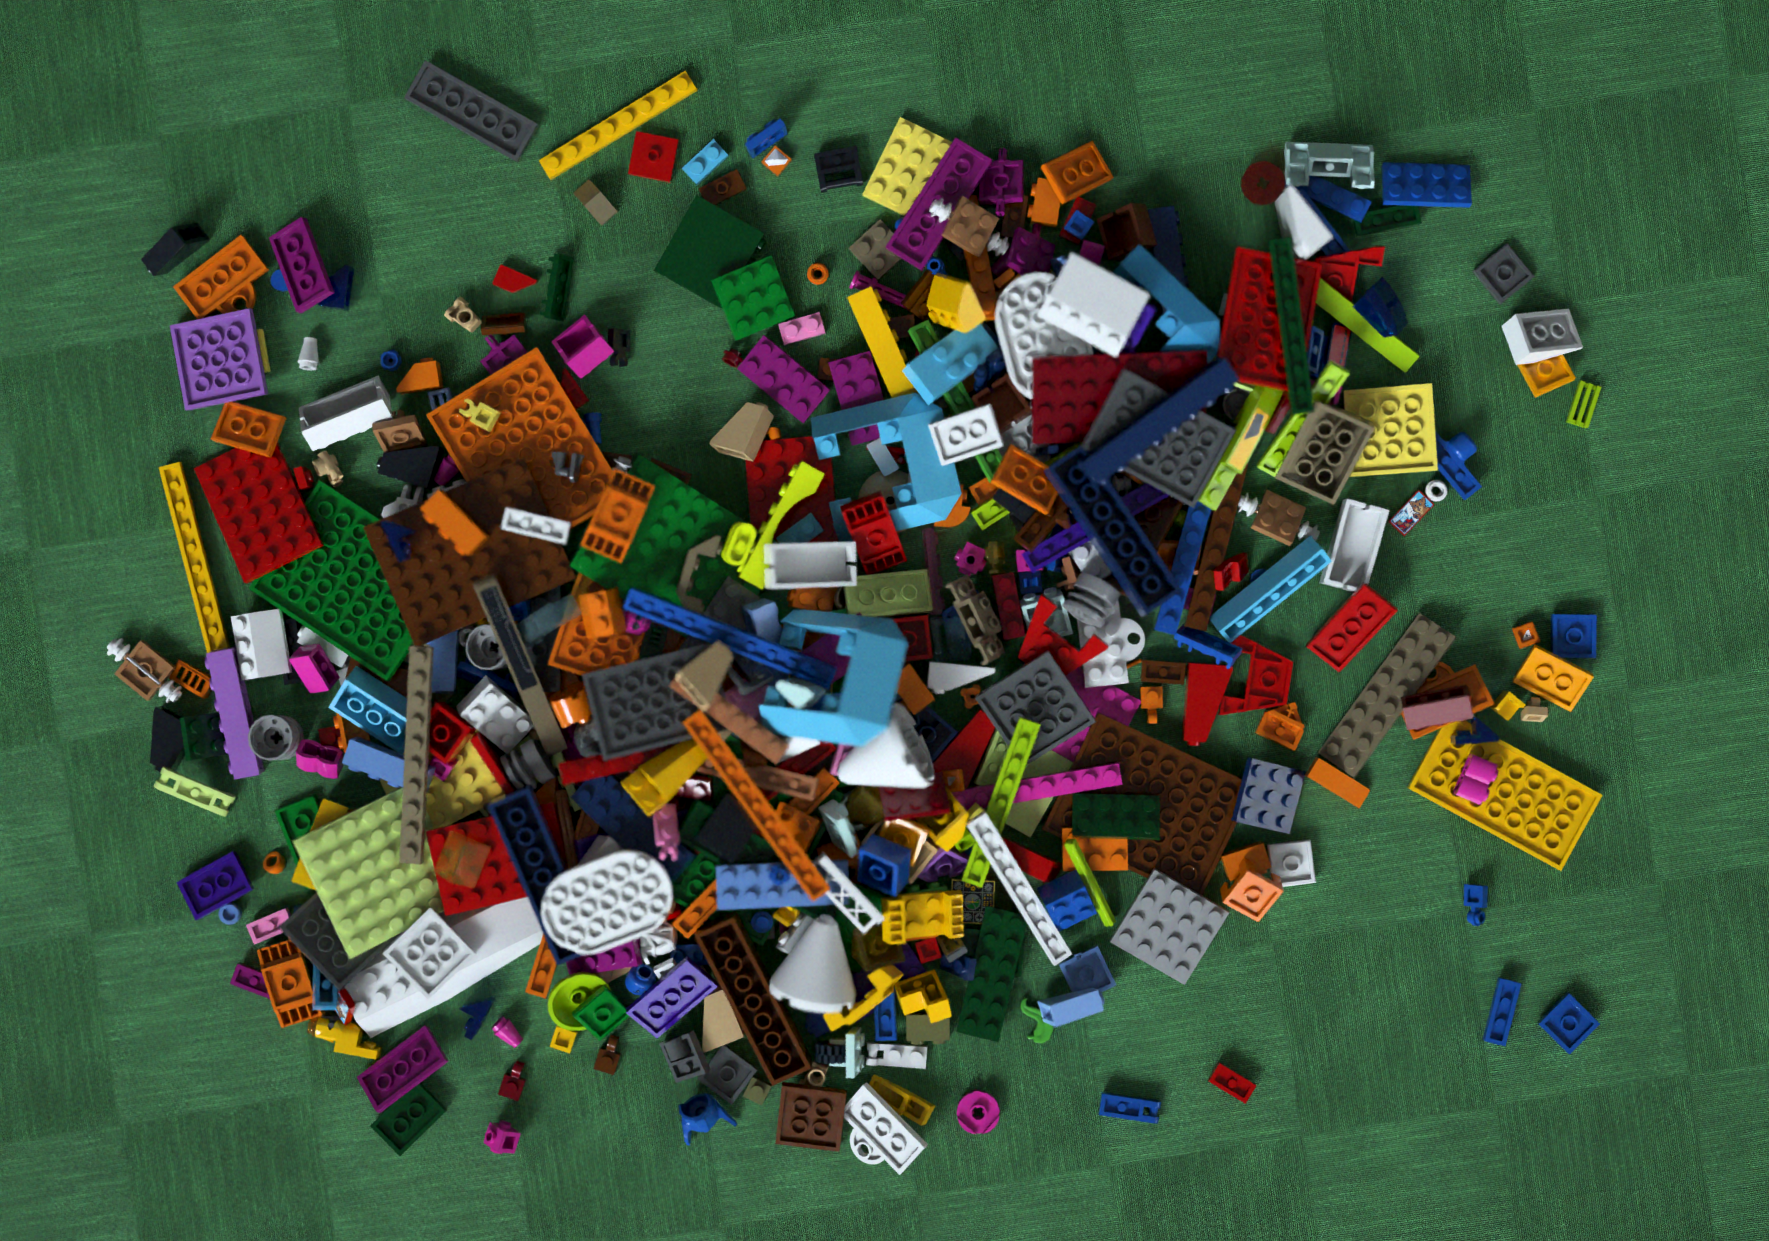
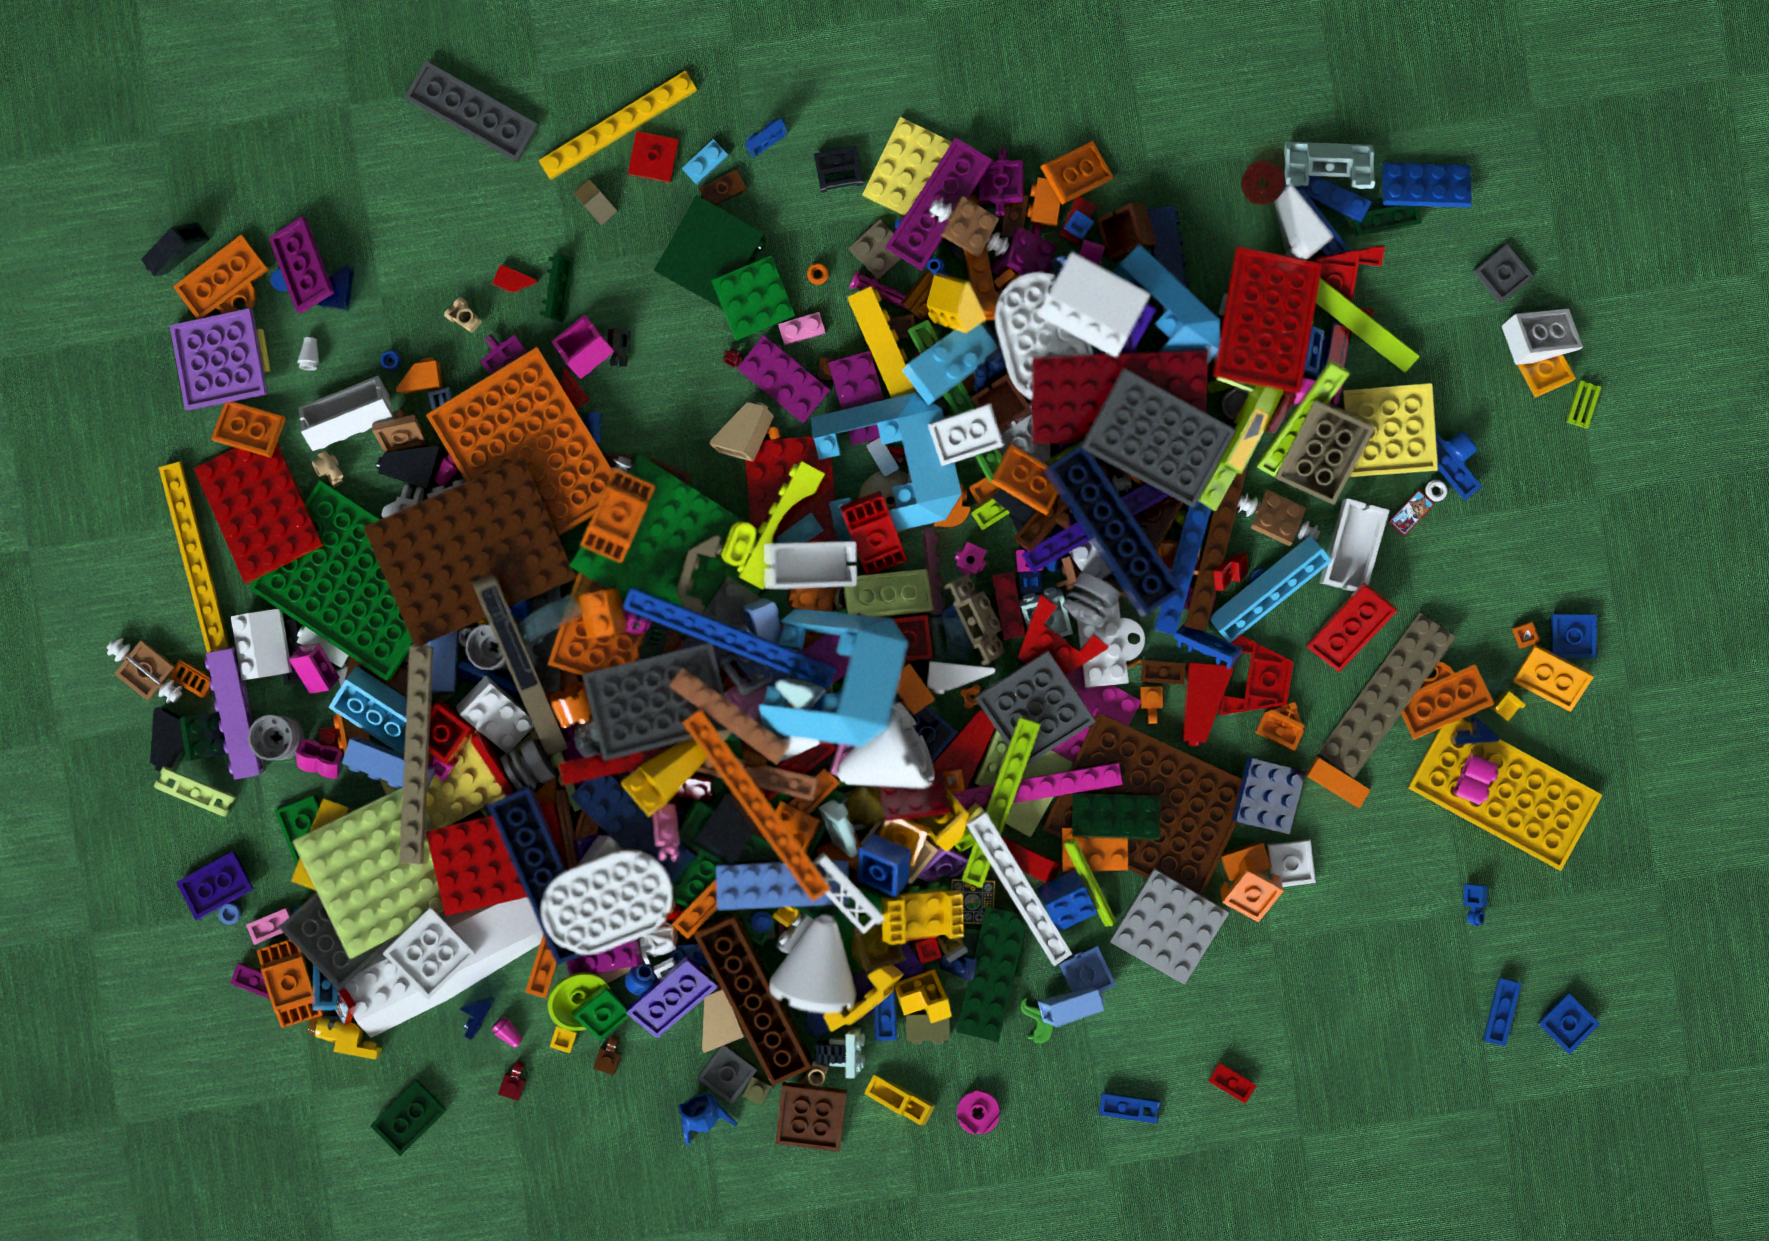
(278, 867): orange piece -> none
(304, 477): red plate -> none
(395, 535): clear blue slope -> none
(402, 1069): magenta plate -> none
(453, 523): orange brick -> none
(461, 860): clear yellow slope -> none
(481, 415): light yellow plate -> none
(501, 1137): dark pink brick -> none
(503, 323): reddish brown plate -> none
(536, 525): white plate -> none
(573, 471): dark grey piece -> none
(685, 1056): dark grey plate -> none
(705, 674): tan slope -> none
(776, 161): tile -> none
(778, 868): blue plate -> none
(881, 1131): white plate -> none
(897, 1055): white plate -> none
(995, 554): clear yellow plate -> none
(1048, 450): dark blue tile -> none
(1158, 421): dark blue brick -> none
(1291, 326): dark green plate -> none
(1382, 309): clear blue slope -> none
(1436, 707): brick -> none
(1533, 711): tan tile -> none

